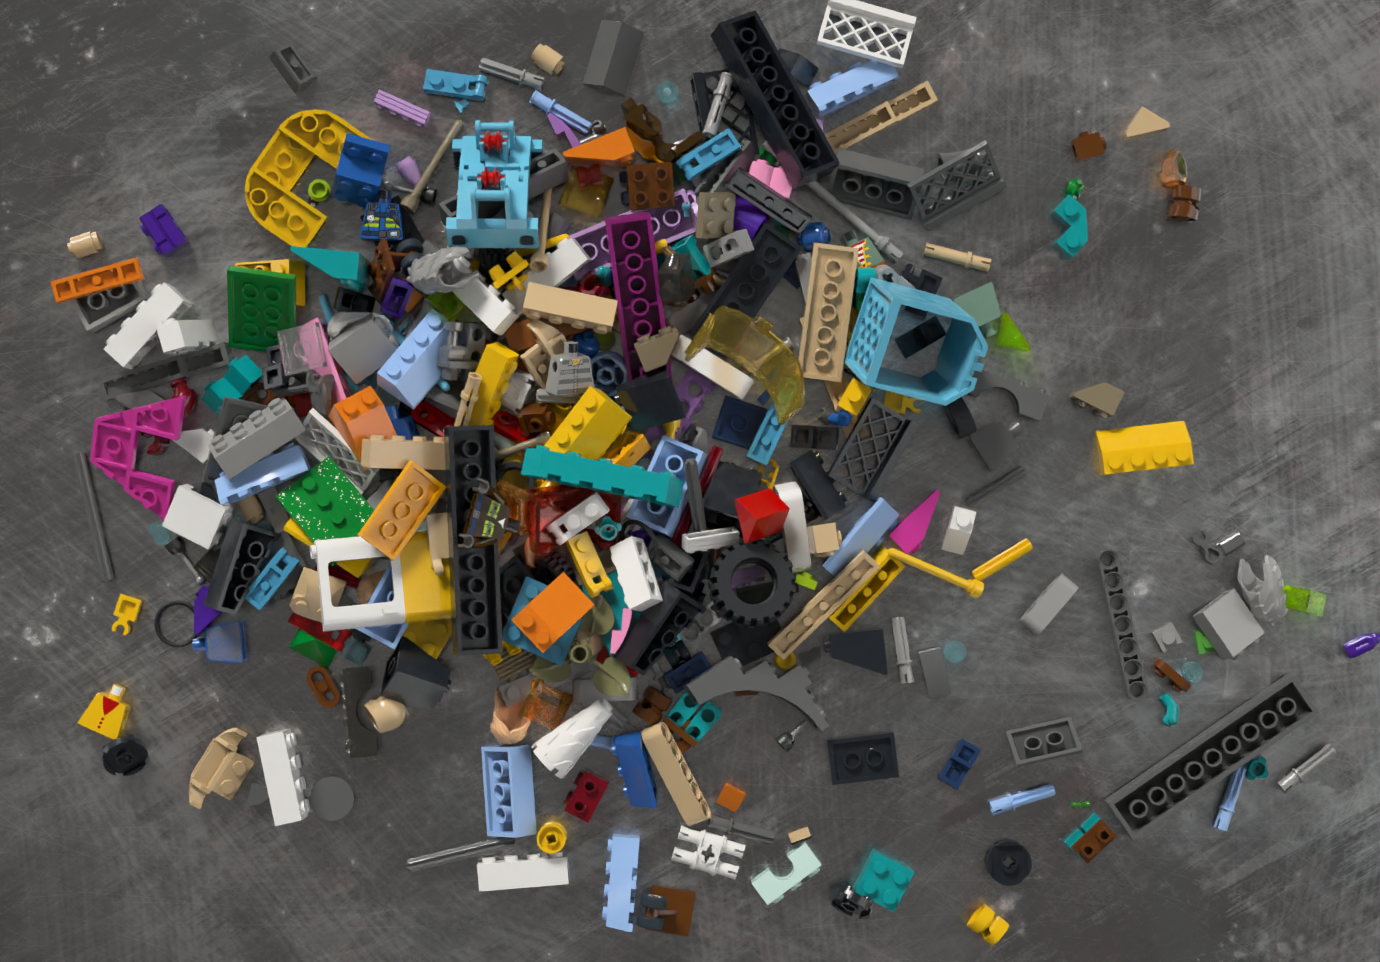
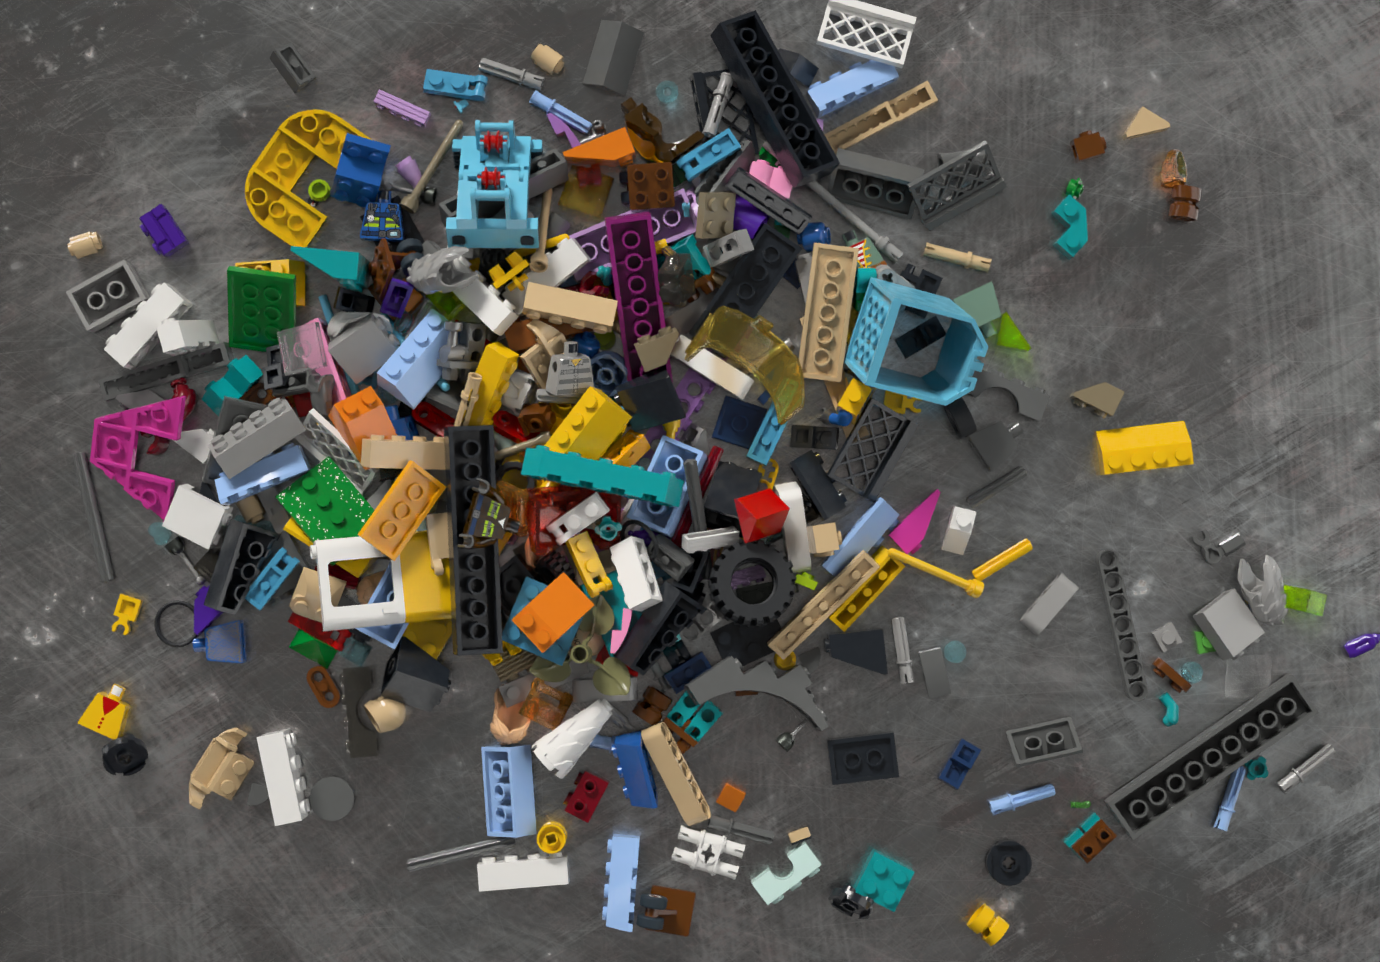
(97, 280): orange plate -> none

